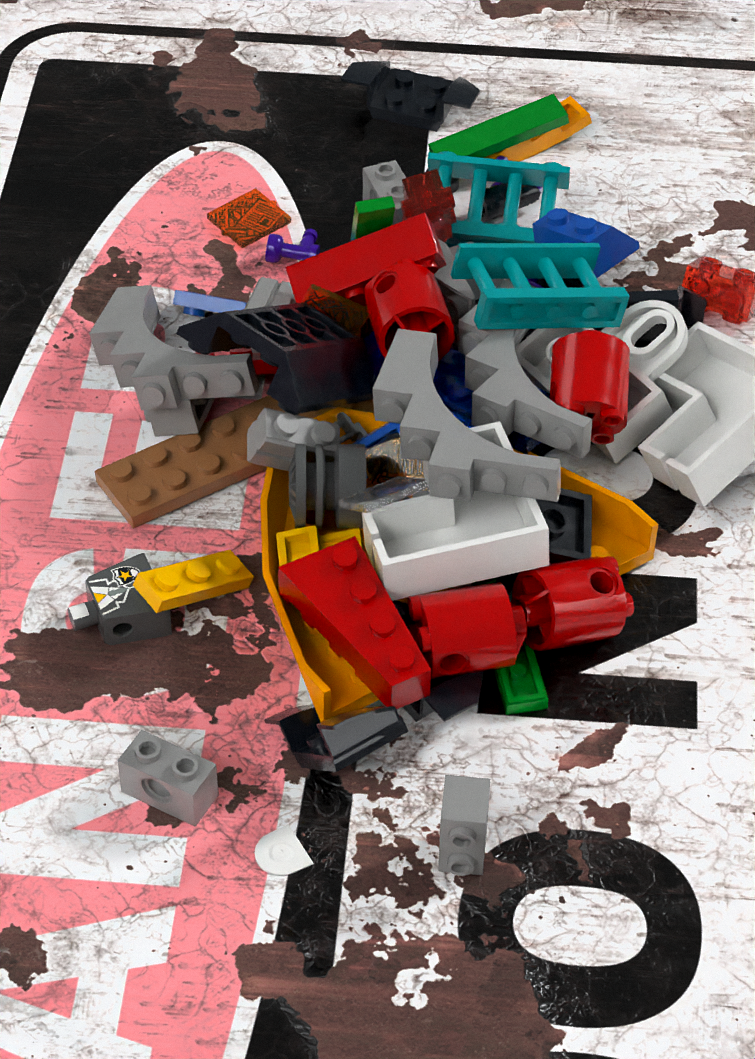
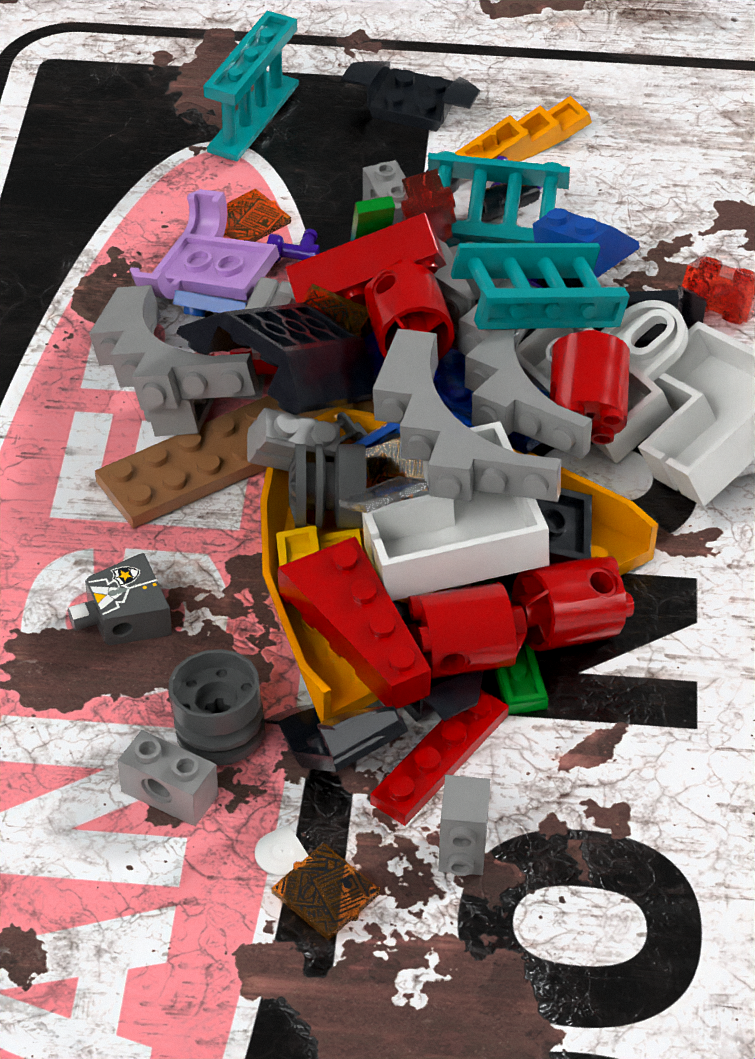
(192, 580): yellow plate -> none
(205, 260): none -> lavender piece
(217, 706): none -> dark grey wheel
(237, 74): none -> teal fence
(325, 891): none -> clear orange piece
(437, 755): none -> red plate
(505, 129): green tile -> none

